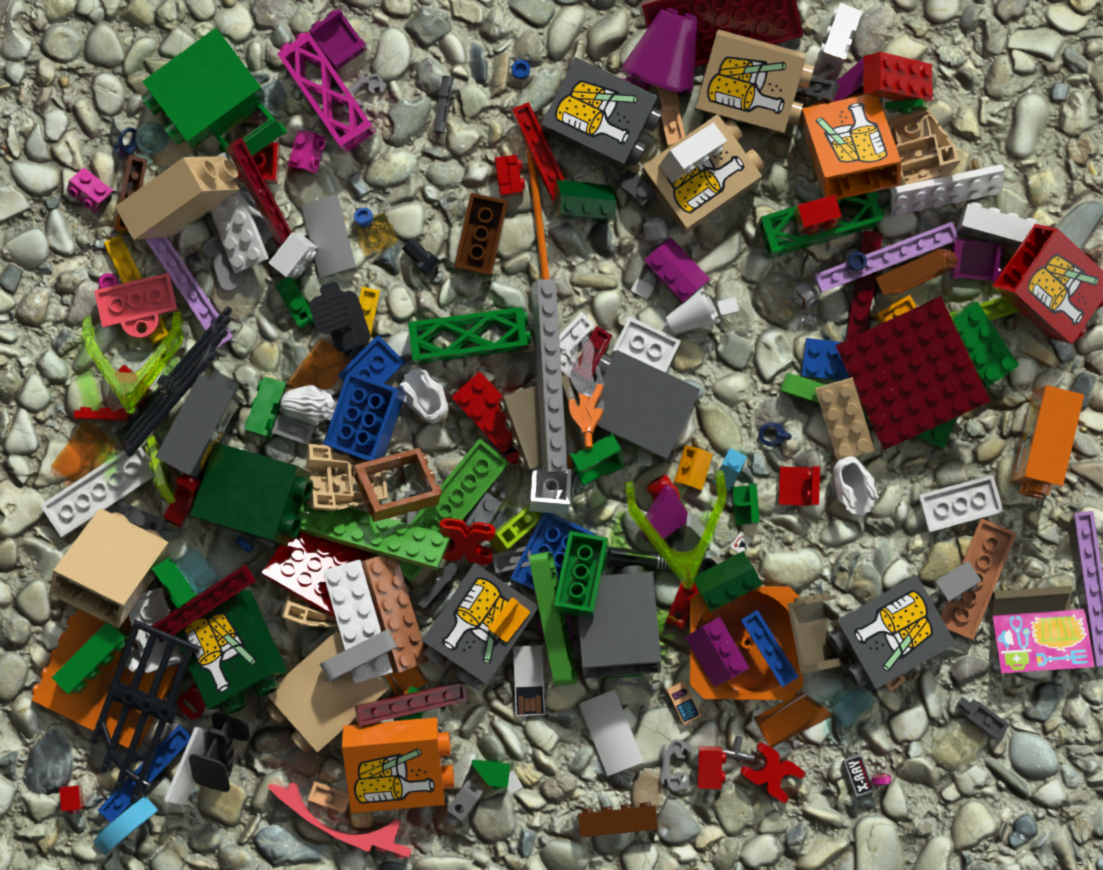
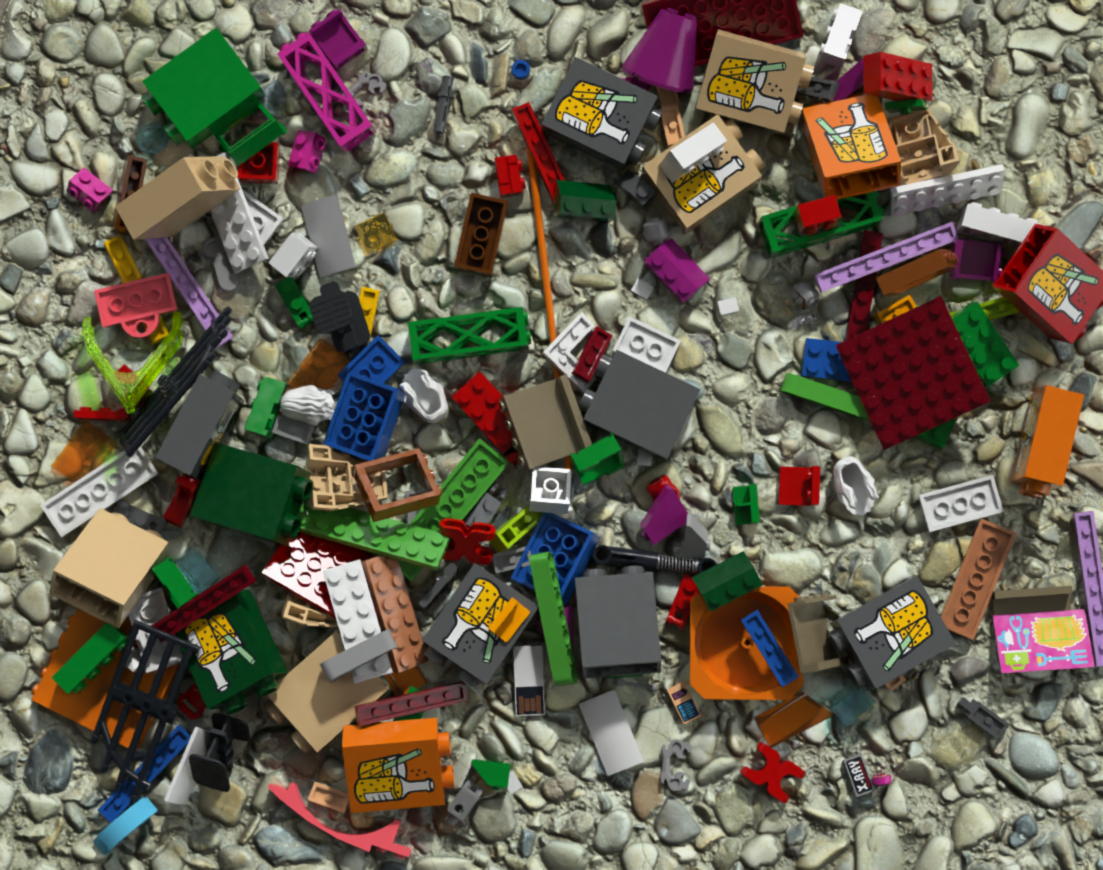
(71, 799): red brick -> none
(108, 280): dark pink tile -> none
(124, 150): dark blue piece -> none
(162, 480): lime plate -> none
(243, 543): blue tile -> none
(259, 191): dark red plate -> none
(363, 217): blue tile -> none
(424, 259): black piece -> none
(549, 377): light grey brick -> none
(581, 574): green brick -> none
(589, 392): piece -> none
(617, 821): reddish brown brick -> none
(683, 564): clear neon green piece -> none
(692, 314): white cone -> none
(693, 467): light orange panel -> none
(710, 767): red brick -> none
(716, 652): magenta slope -> none
(731, 466): medium azure slope -> none
(736, 754): dark grey piece -> none
(741, 542): white sticker -> none
(782, 435): dark blue piece -> none
(845, 419): tan plate -> none
(856, 261): dark blue tile -> none
(957, 581): light grey brick -> none

